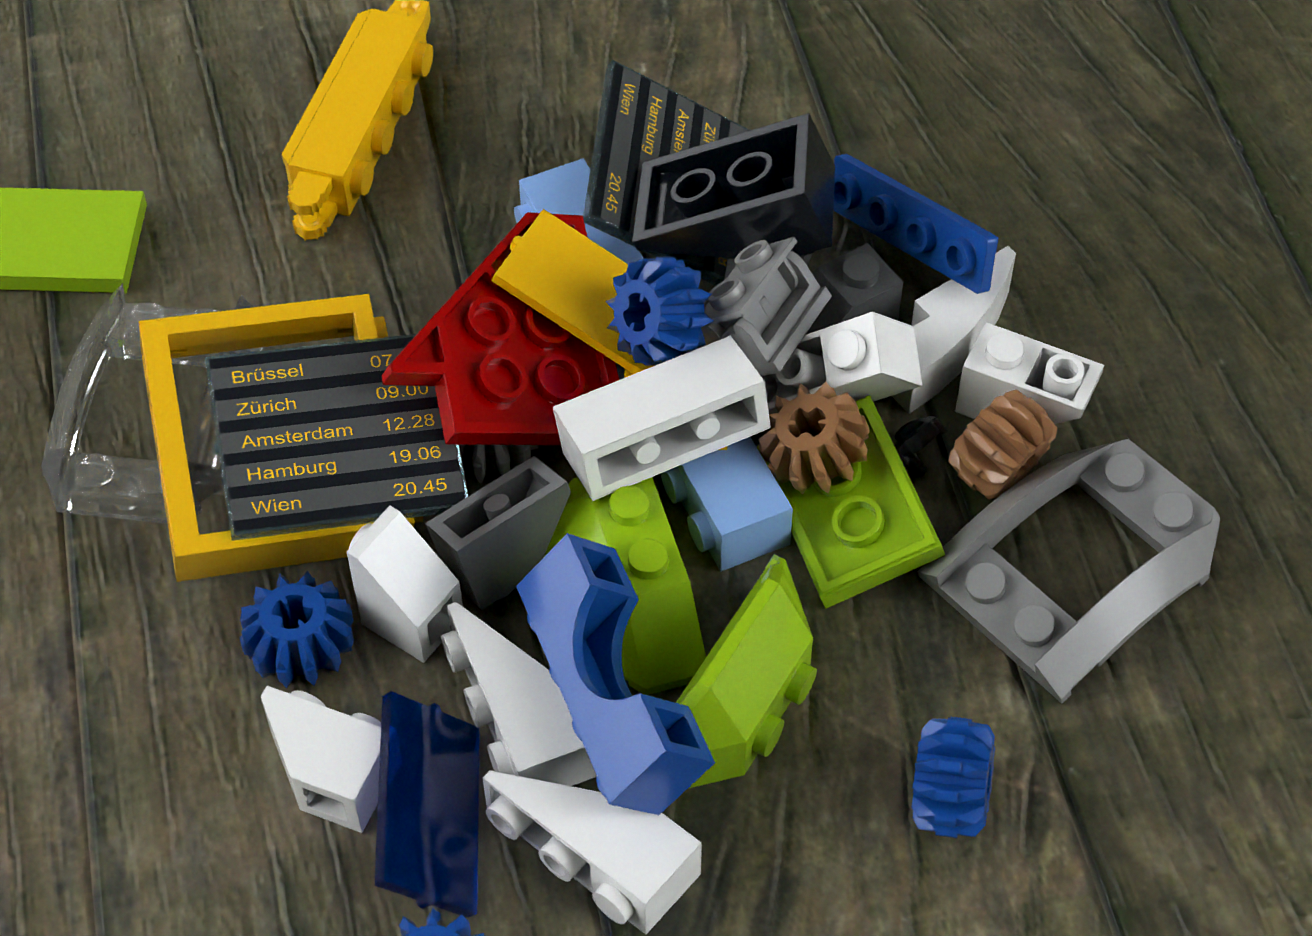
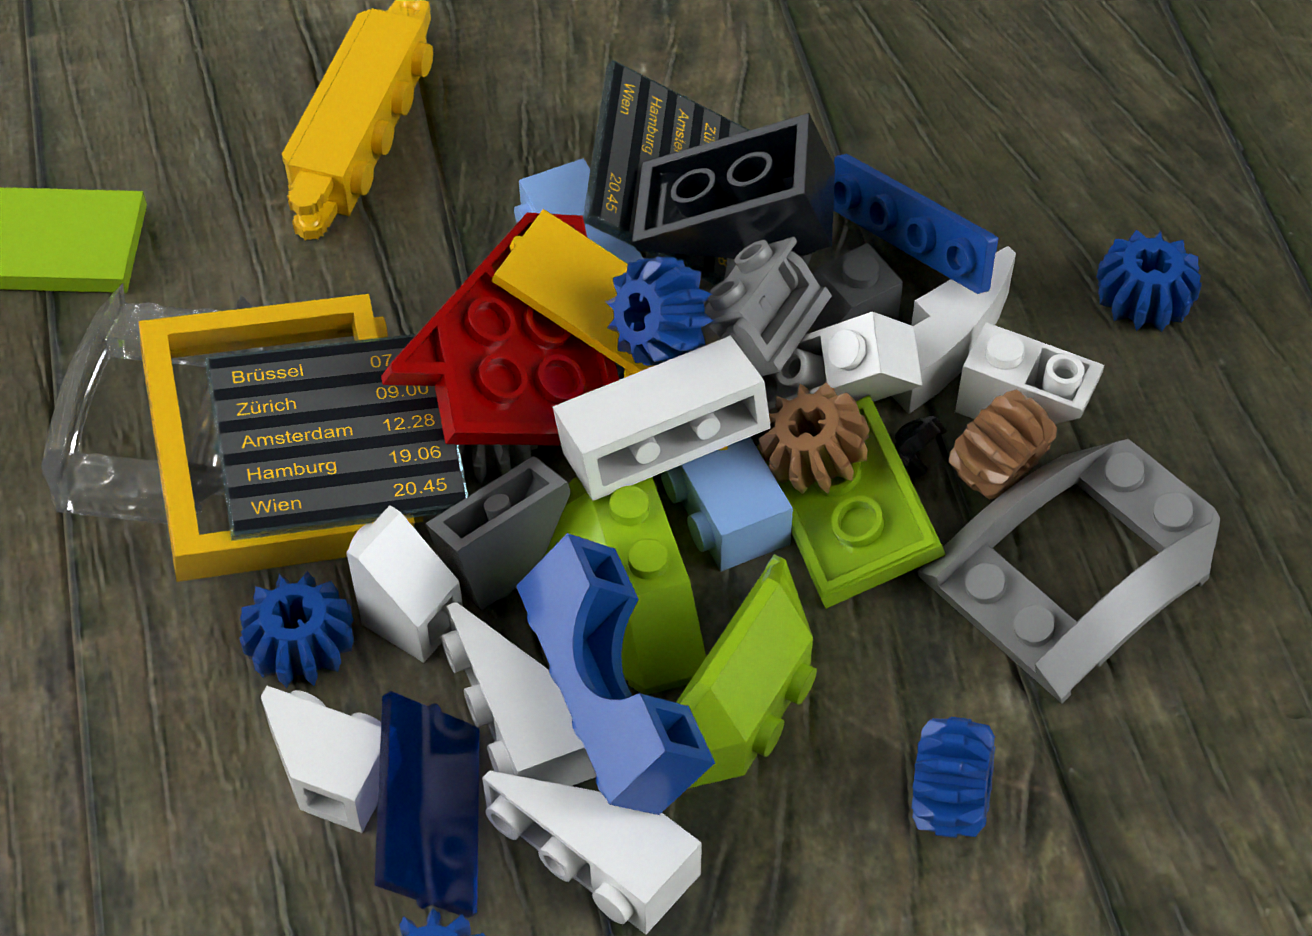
(1148, 280): none -> blue gear

